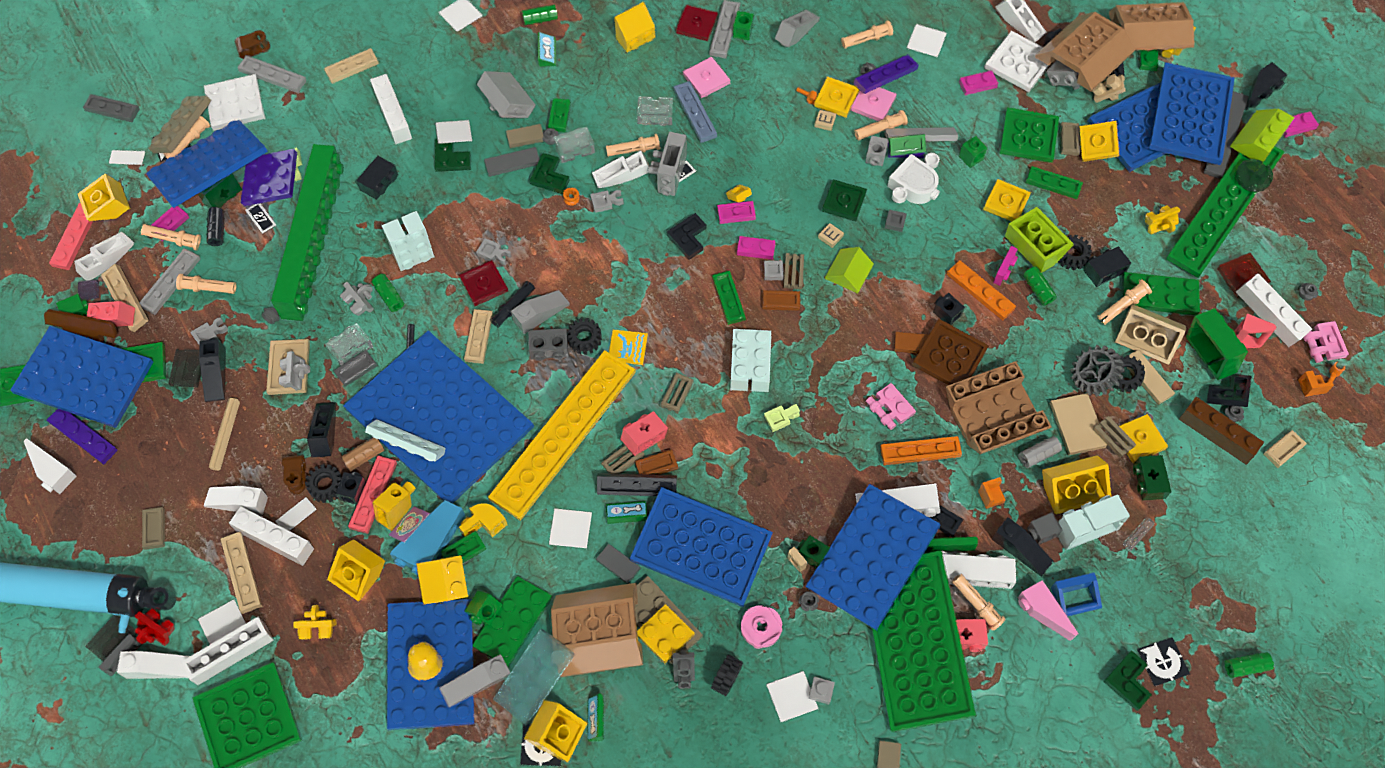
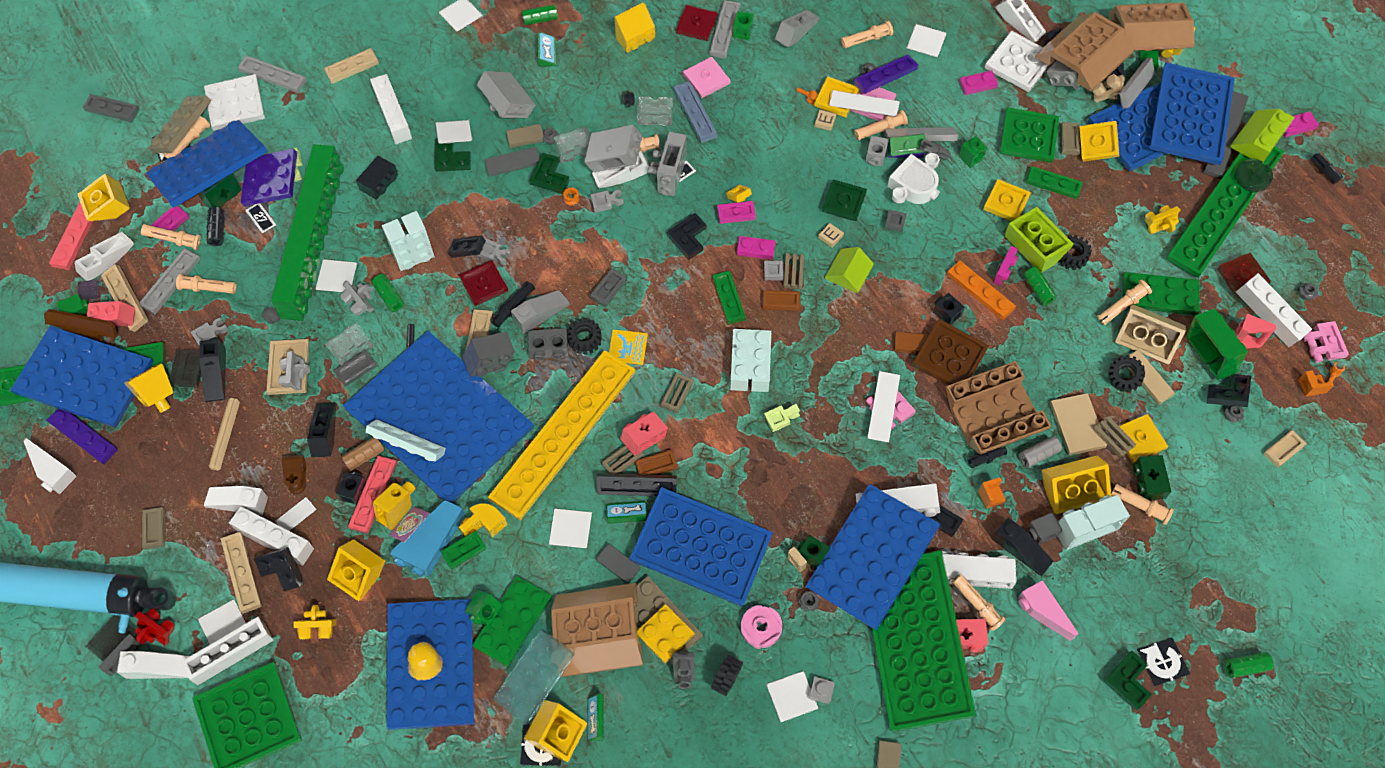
(126, 157): white sticker -> none
(151, 387): none -> yellow torso
(251, 45): reddish brown piece -> none
(283, 565): none -> black plate
(319, 474): black tyre -> none
(335, 274): none -> white sticker
(442, 580): yellow slope -> none
(466, 246): none -> black plate
(475, 681): light grey slope -> none
(488, 354): none -> dark grey brick
(559, 114): green plate -> none
(608, 287): none -> dark grey plate
(613, 148): none -> light grey piece
(628, 99): none -> black plate
(864, 103): none -> white sticker
(883, 406): none -> white sticker
(920, 450): orange plate -> none
(935, 148): none -> dark grey axle
(952, 544): green tile -> none
(987, 457): none -> black pin
(1077, 583): blue tile -> none
(1084, 371): dark grey gear -> none
(1107, 266): black brick -> none
(1137, 83): none -> light grey tile
(1138, 533): clear axle -> none
(1151, 508): none -> light nougat pin
(1221, 430): reddish brown brick -> none
(1267, 80): black slope -> none
(1326, 168): none -> black axle

